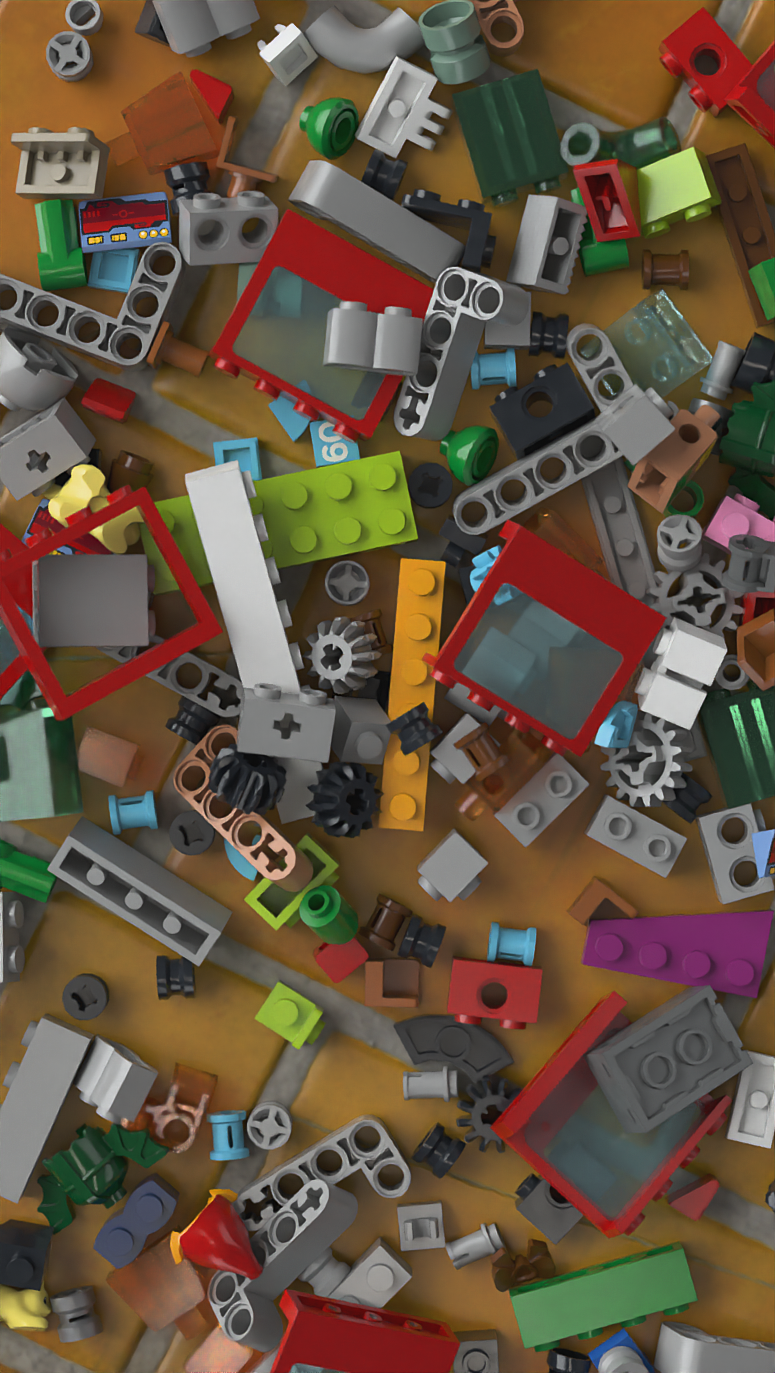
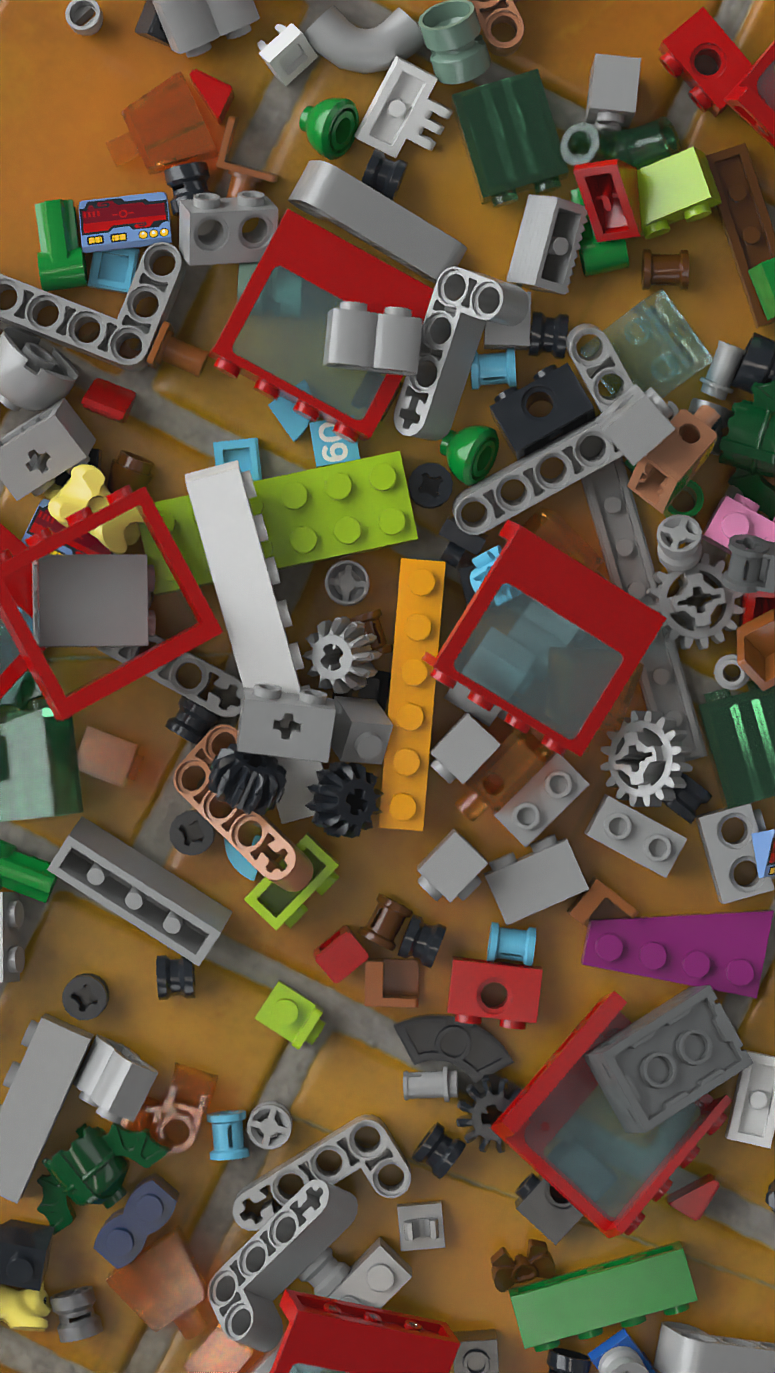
(61, 164): dark tan bracket -> none
(63, 50): light grey wheel -> none
(133, 812): medium azure bush -> none
(217, 1238): red hat -> none
(329, 915): green brick -> none
(414, 729): black wheel -> none
(465, 215): black bracket -> none
(475, 1245): light grey pin -> none
(482, 752): reddish brown bush -> none
(536, 879): none -> light grey brick
(612, 91): none -> light grey brick
(617, 726): medium azure tile -> none
(683, 664): white piece -> none

